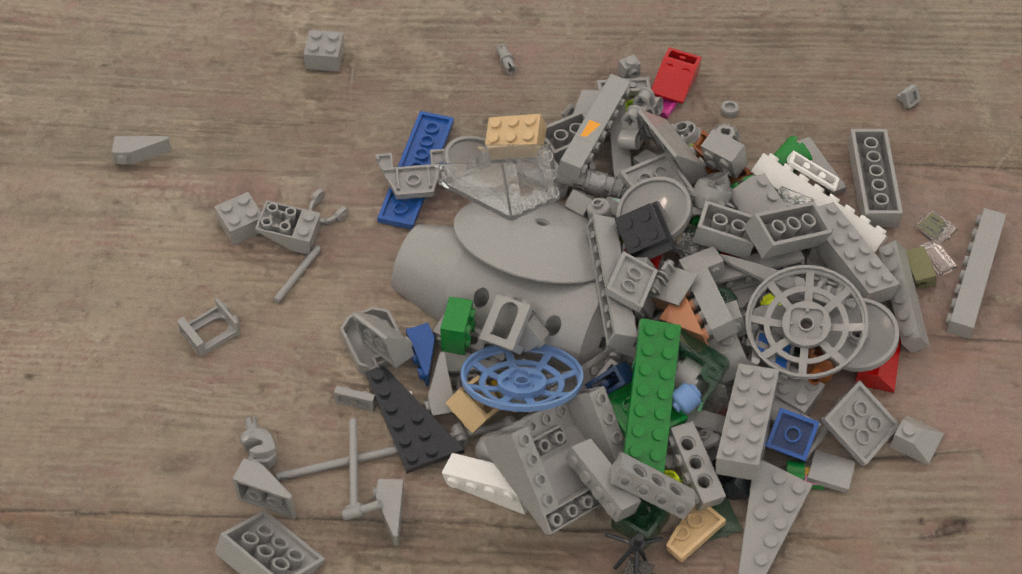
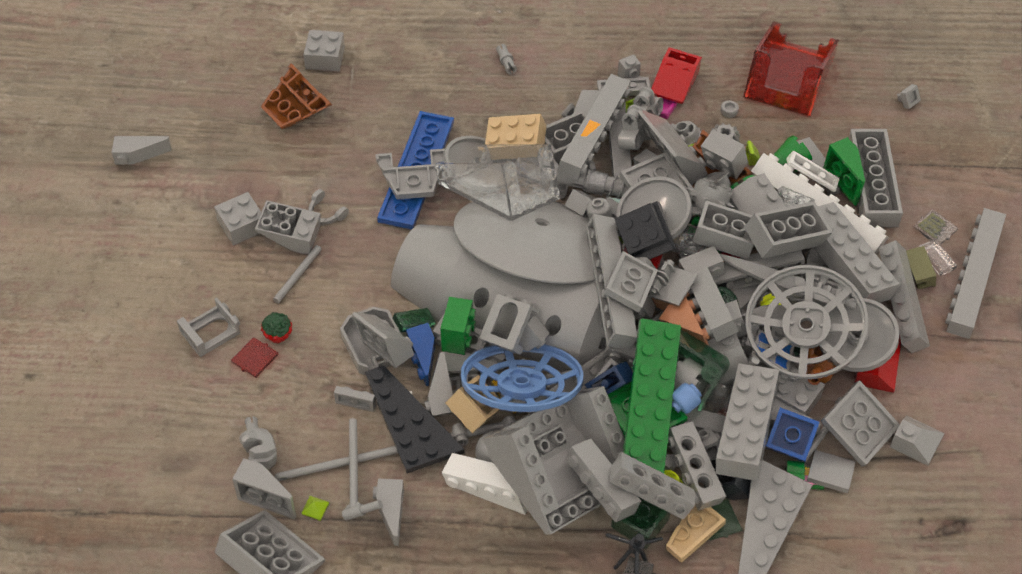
(254, 357): none -> clear red piece
(276, 327): none -> dark green piece
(293, 100): none -> dark orange wedge
(315, 508): none -> lime slope
(413, 318): none -> clear green plate
(752, 153): none -> lime slope
(788, 73): none -> clear red windscreen
(845, 163): none -> green slope

